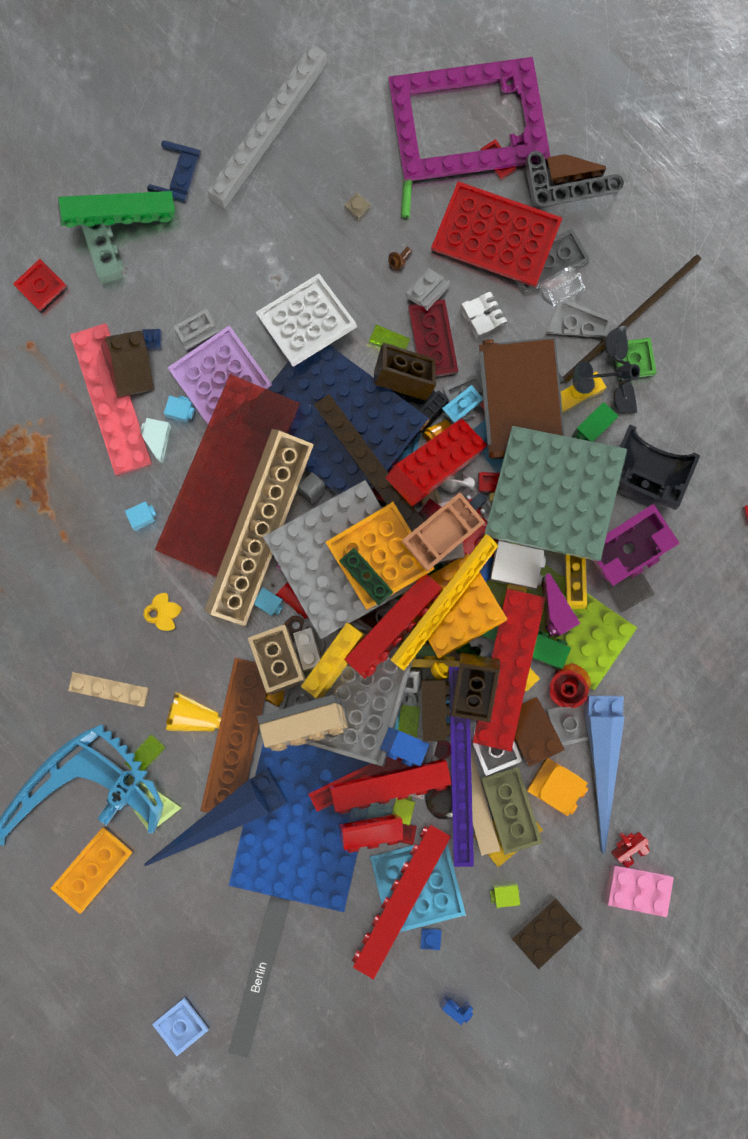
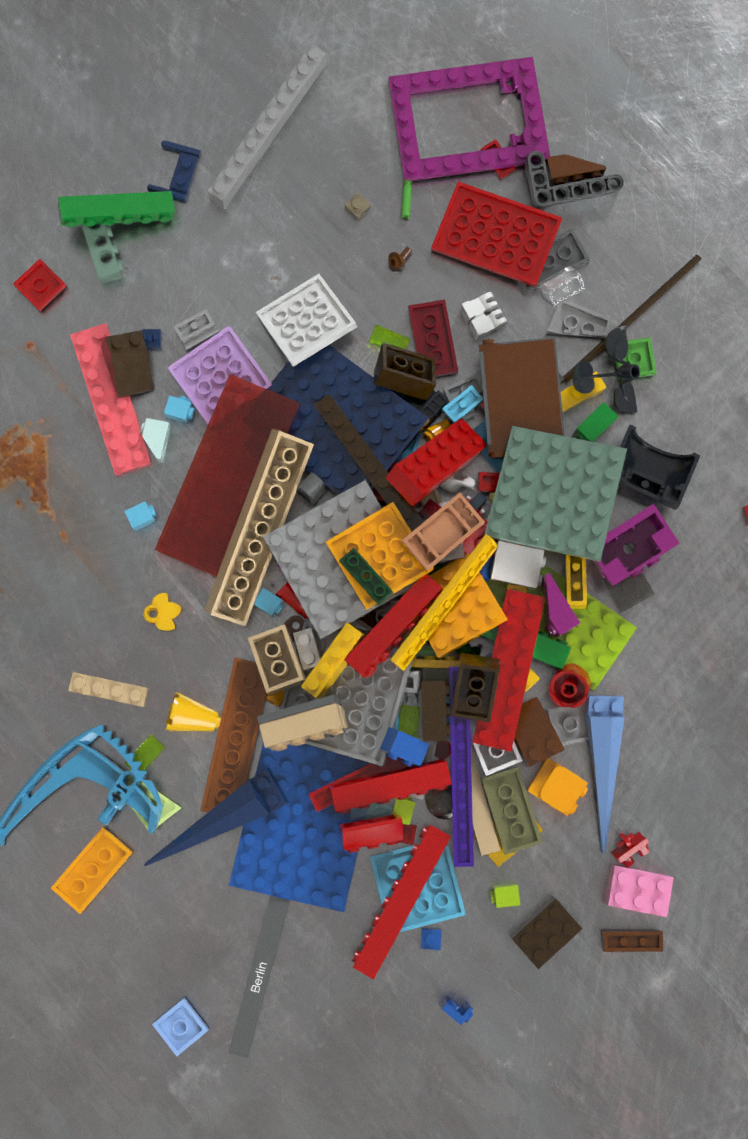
(427, 289): light grey plate -> none
(440, 670): yellow plate -> none
(632, 941): none -> reddish brown plate

